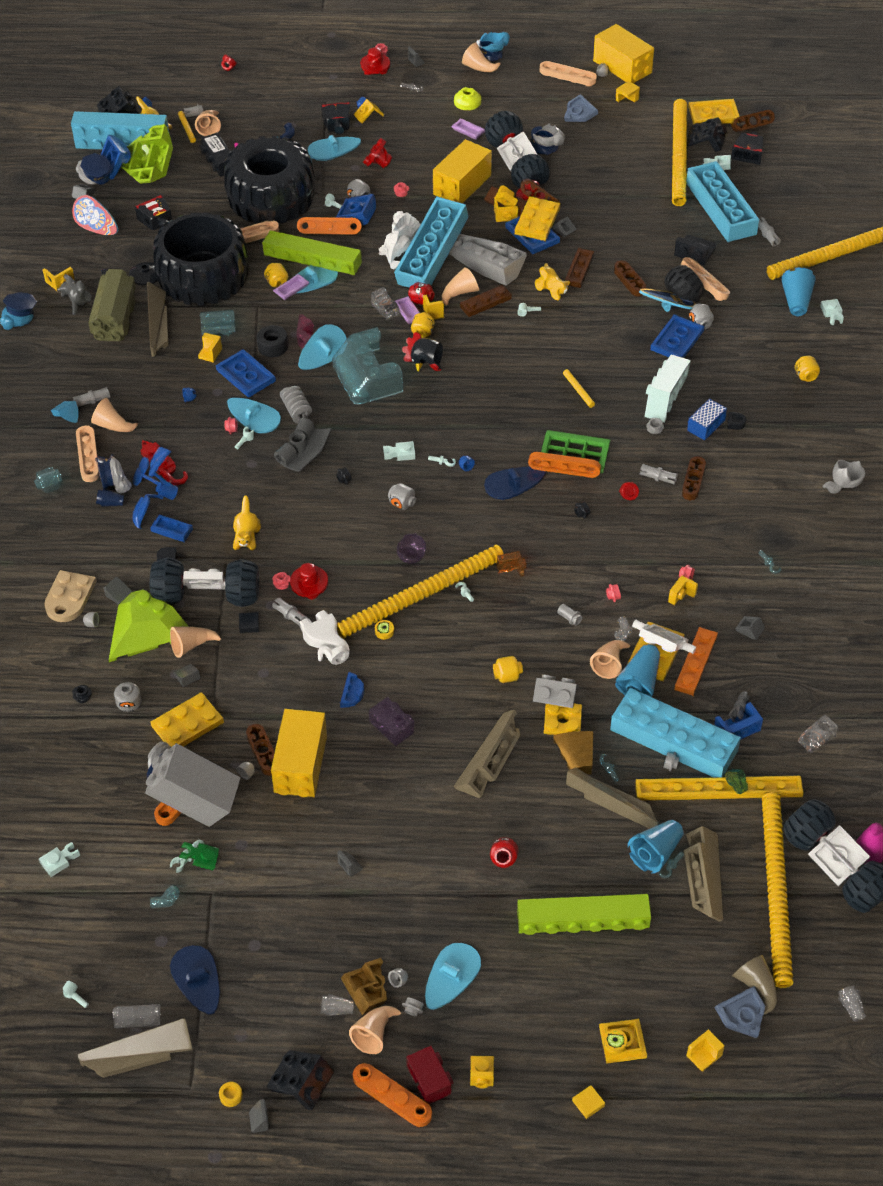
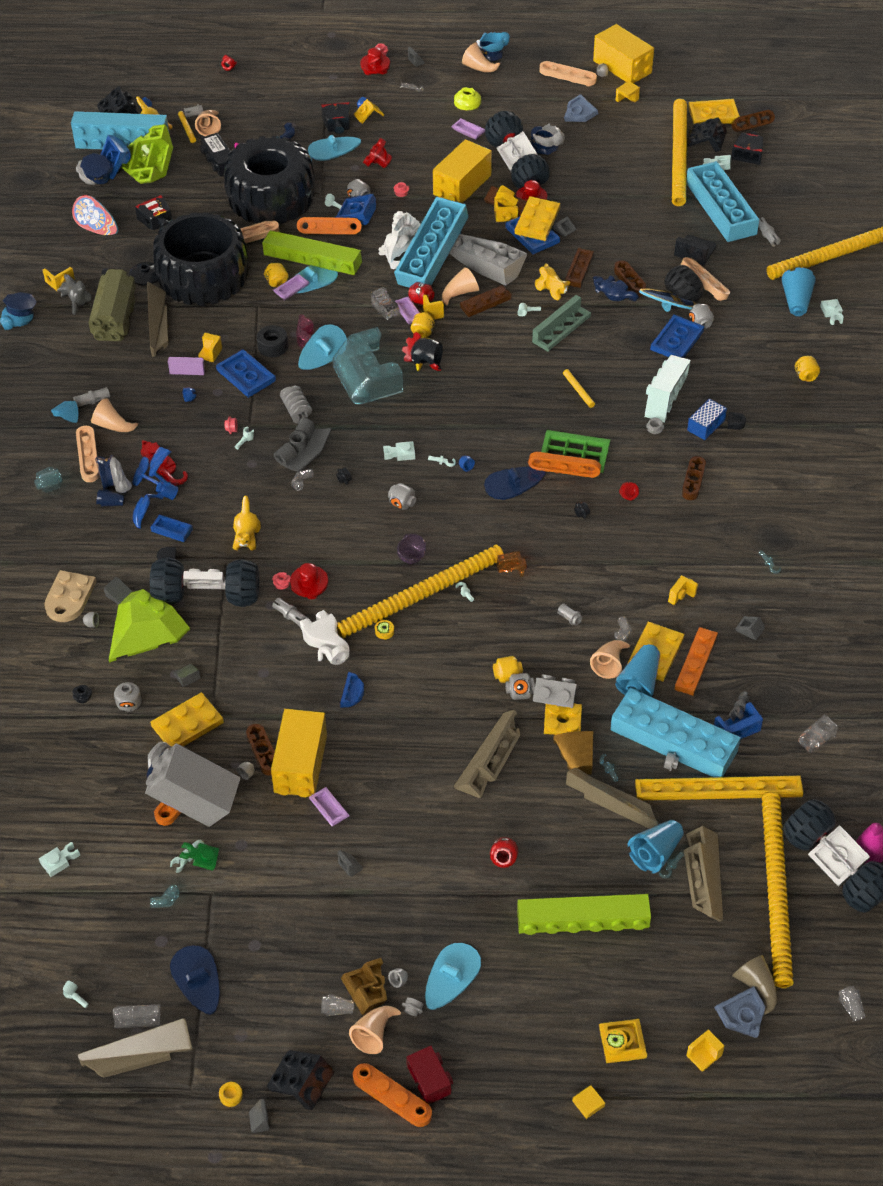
(82, 189): slope -> none
(186, 366): none -> lavender tile
(186, 638): light nougat hat -> none
(218, 322): clear light blue bracket -> none
(248, 622): black tile -> none
(254, 414): medium azure shield -> none
(297, 481): none -> clear arm
(329, 806): none -> lavender tile
(391, 721): clear purple brick -> none
(482, 1071): yellow bracket -> none
(520, 686): none -> light grey head
(528, 192): reddish brown beam -> none
(556, 322): none -> sand green fence
(613, 592): coral plate -> none
(614, 290): none -> dark blue animal
(658, 474): light grey pin -> none
(667, 639): white plate -> none
(687, 572): coral plate -> none
(737, 779): clear green tile -> none
(845, 475): light grey hair -> none

